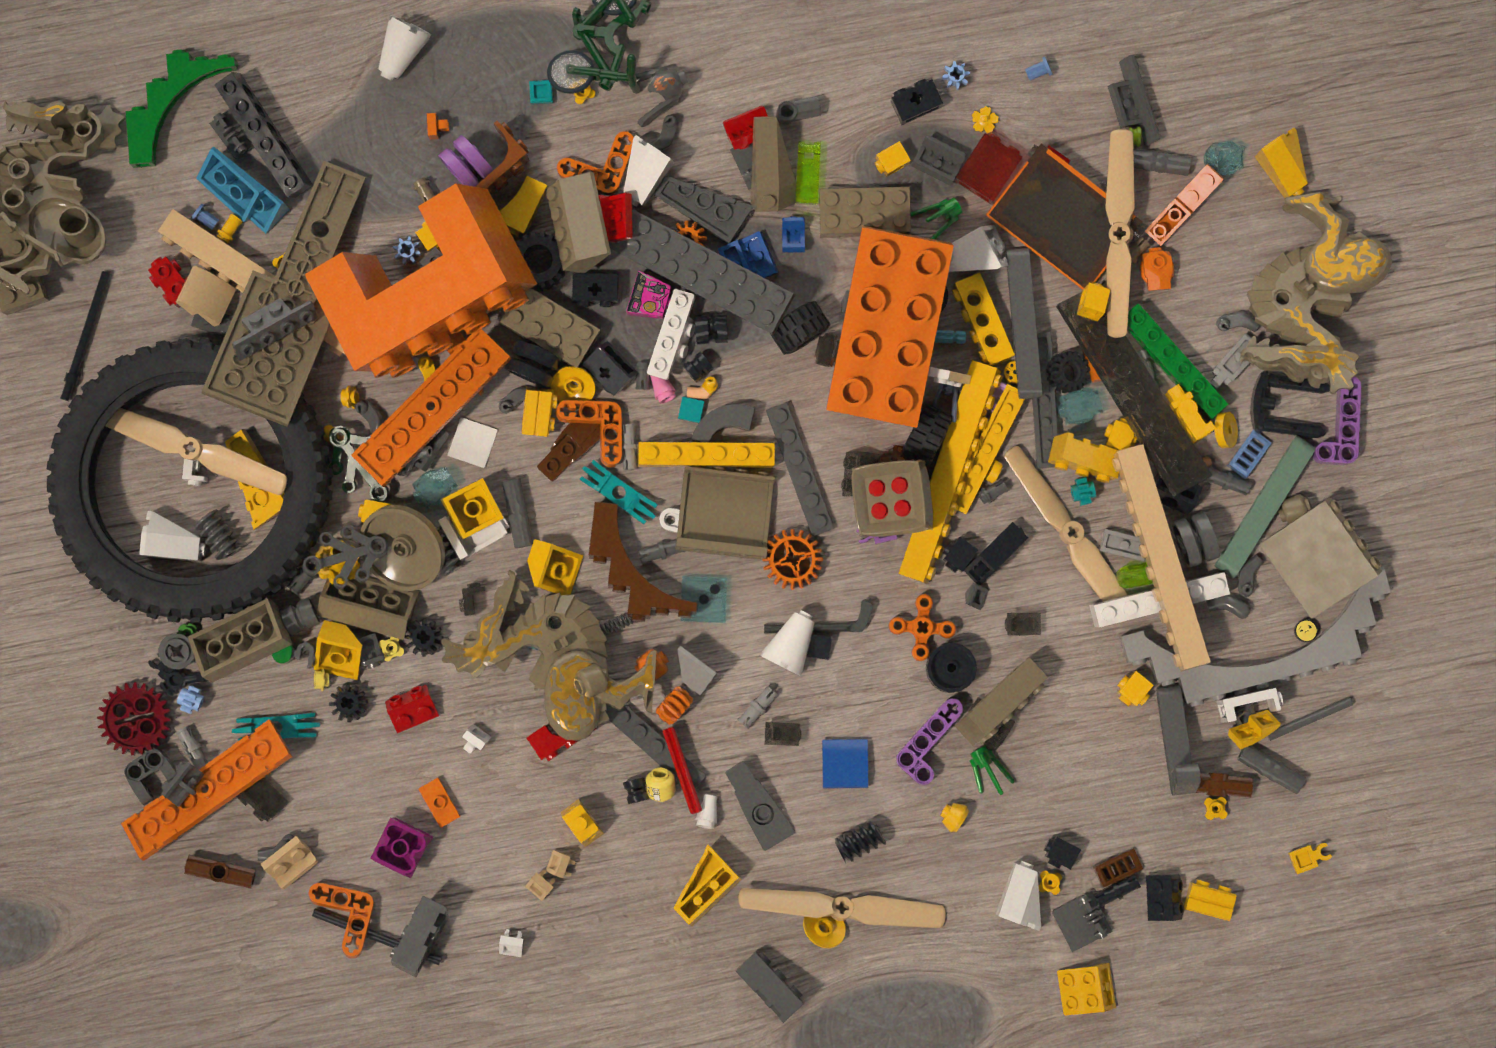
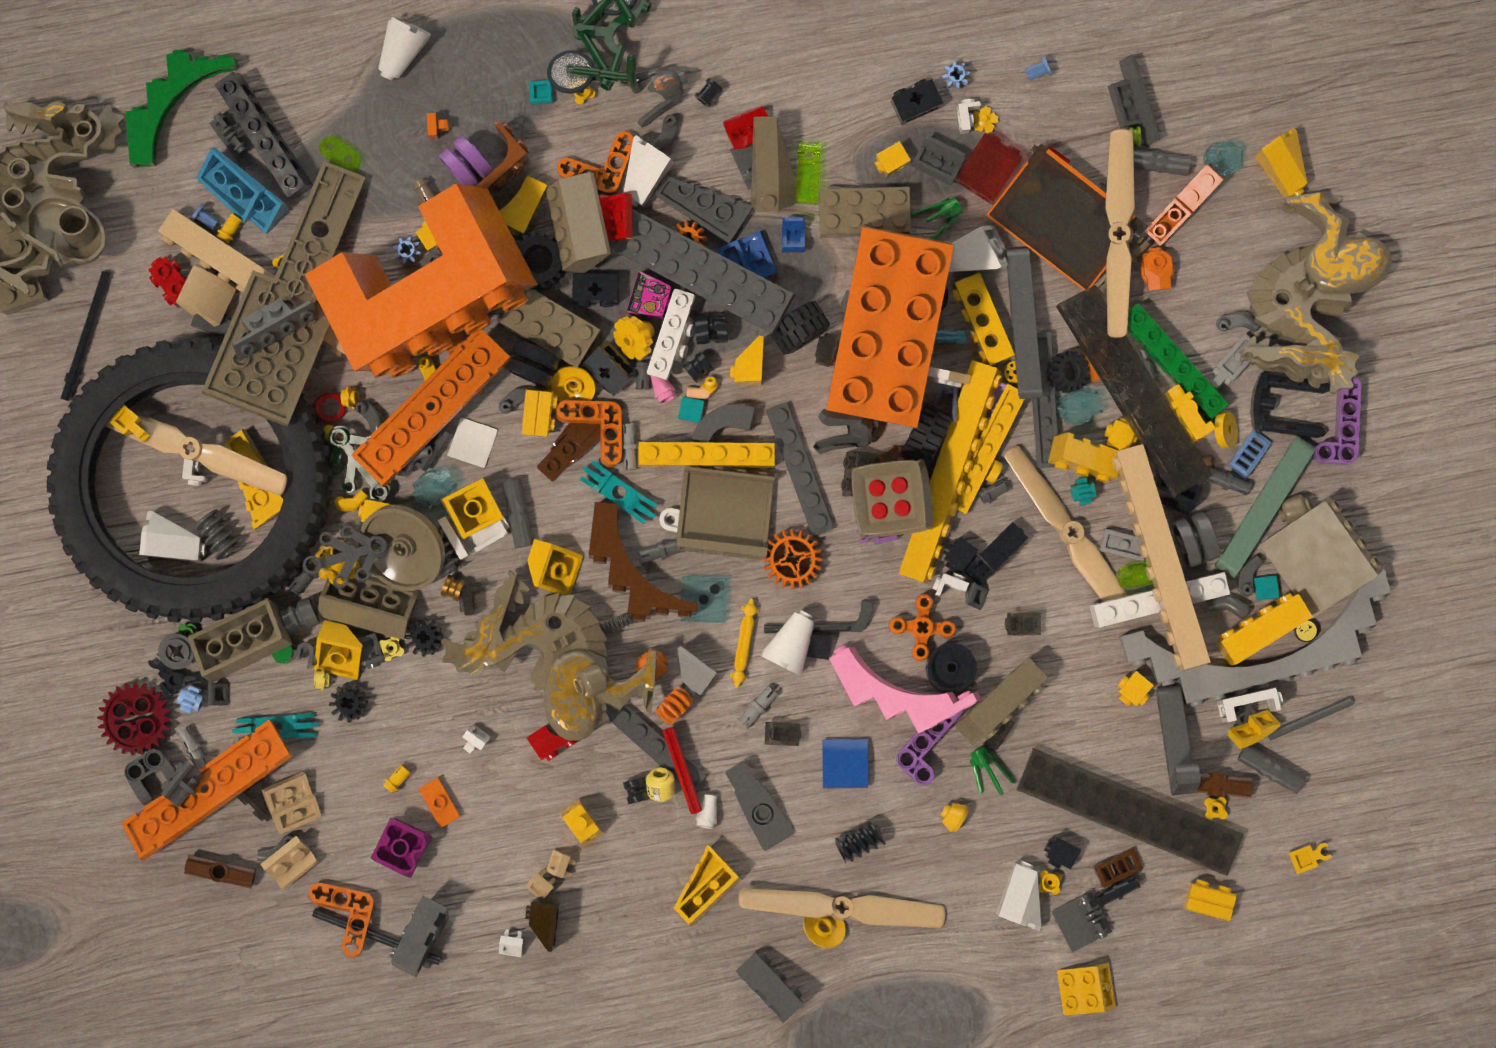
(128, 422): none -> yellow plate
(217, 694): none -> dark grey slope
(291, 803): none -> tan slope
(324, 417): none -> red piece
(339, 153): none -> clear neon green plate
(350, 504): none -> yellow arm
(396, 779): none -> yellow pin
(411, 708): red bracket -> none
(453, 588): none -> pearl gold wheel
(543, 922): none -> dark brown slope
(634, 337): none -> yellow plant
(708, 92): none -> black bush
(744, 643): none -> yellow wheel
(749, 364): none -> yellow slope
(800, 109): dark grey piece -> none
(859, 431): none -> dark grey piece
(923, 709): none -> bright pink arch
(955, 581): none -> white bracket
(965, 118): none -> white bracket
(1093, 301): yellow brick -> none
(1130, 812): none -> clear smoke plate
(1164, 897): black bracket -> none
(1264, 629): none -> yellow brick
(1266, 588): none -> teal tile

